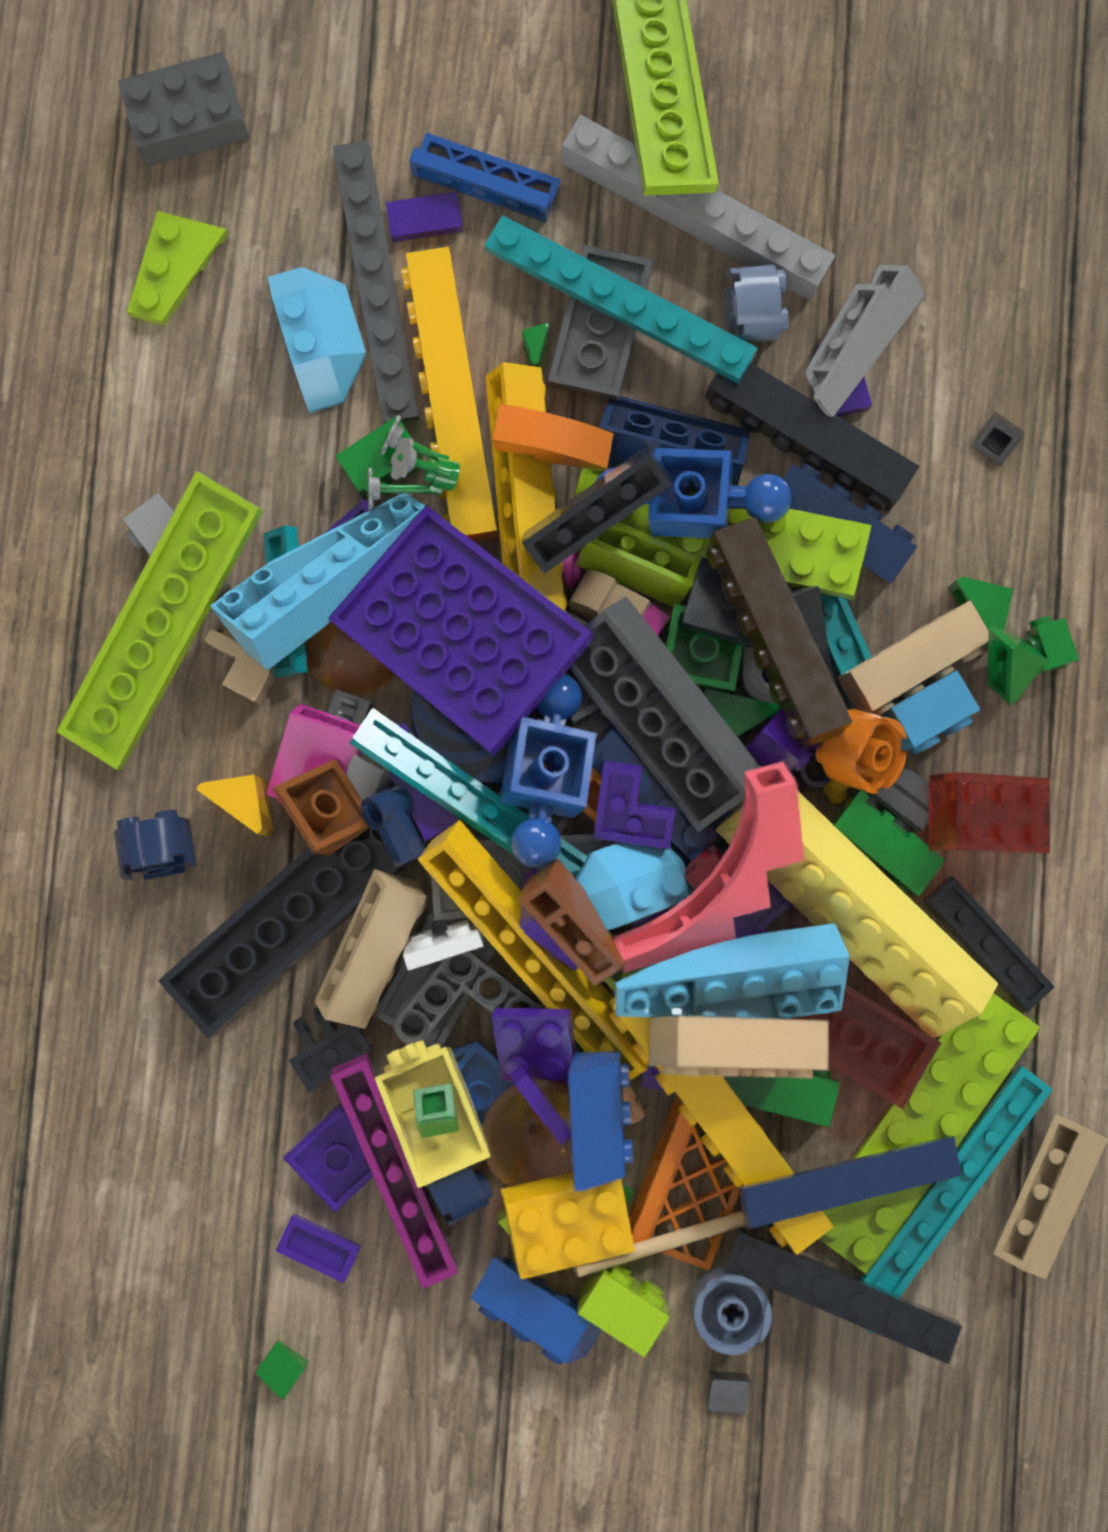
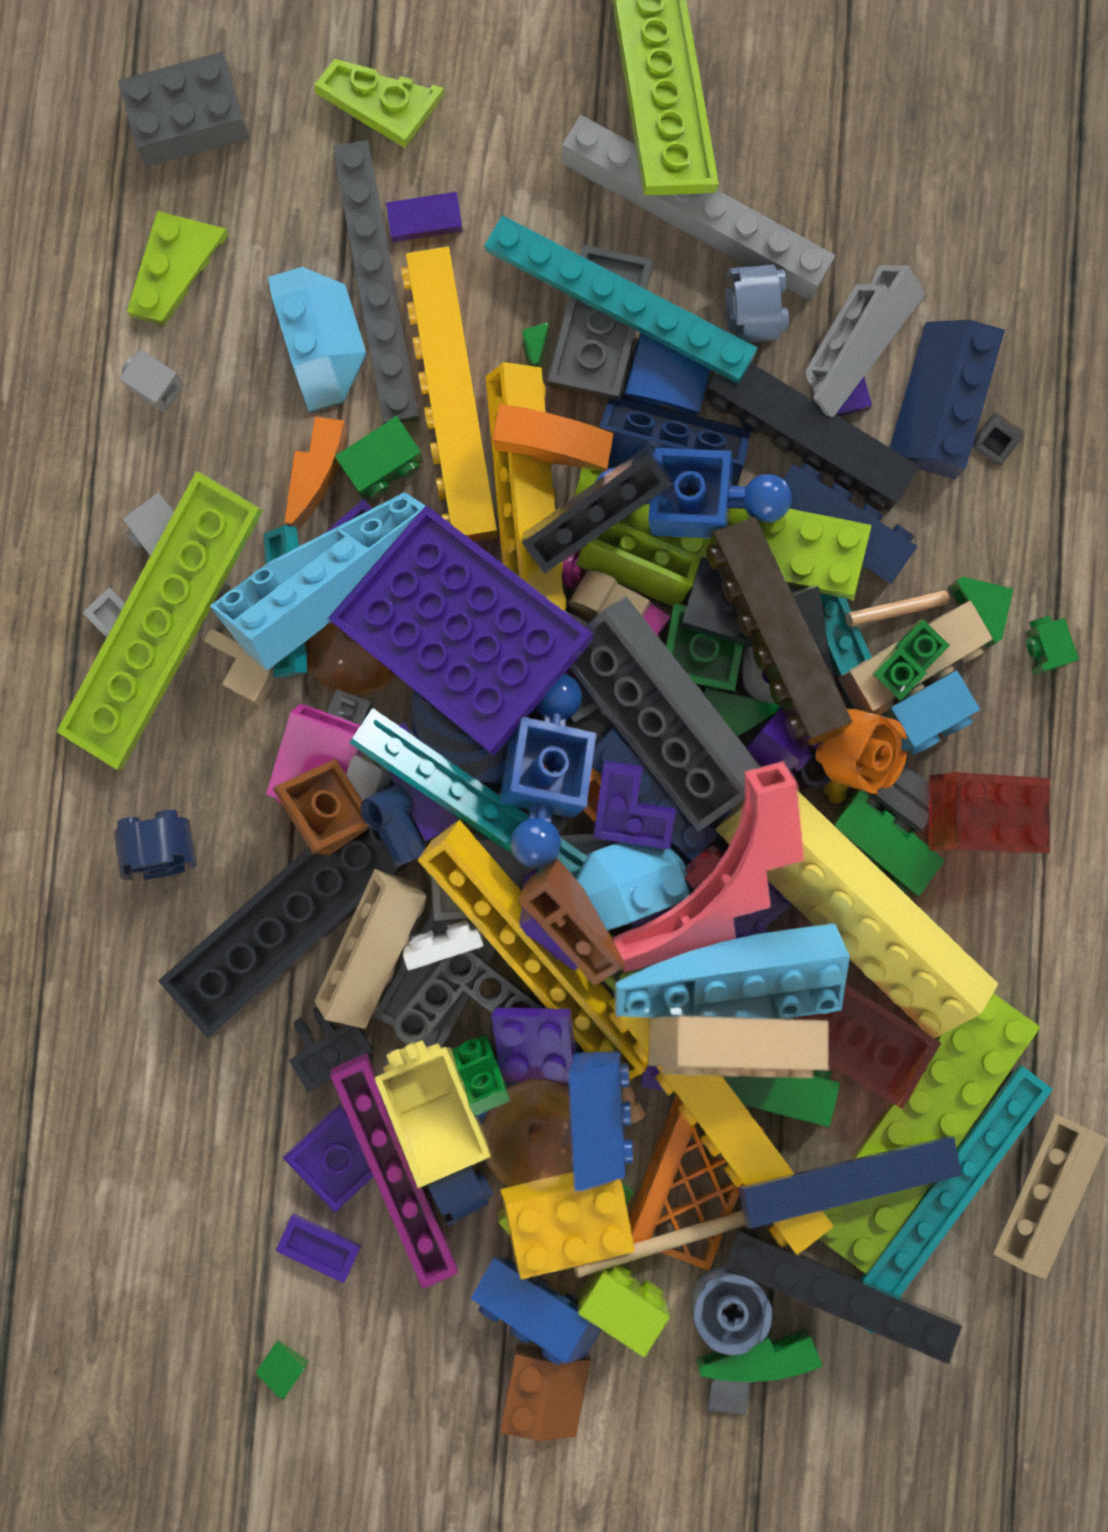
(105, 611): none -> light grey plate
(151, 380): none -> light grey brick
(243, 799): yellow slope -> none
(314, 470): none -> orange slope
(381, 102): none -> lime wing
(436, 1110): green slope -> none
(438, 469): plant -> none
(480, 1075): none -> green slope
(484, 184): blue fence -> none
(541, 1104): dark purple tile -> none
(543, 1396): none -> dark orange slope
(665, 377): none -> blue slope
(764, 1361): none -> green slope
(897, 608): none -> light nougat bar
(910, 659): none -> green slope
(946, 394): none -> dark blue slope
(988, 943): black tile -> none
(1011, 664): green slope -> none

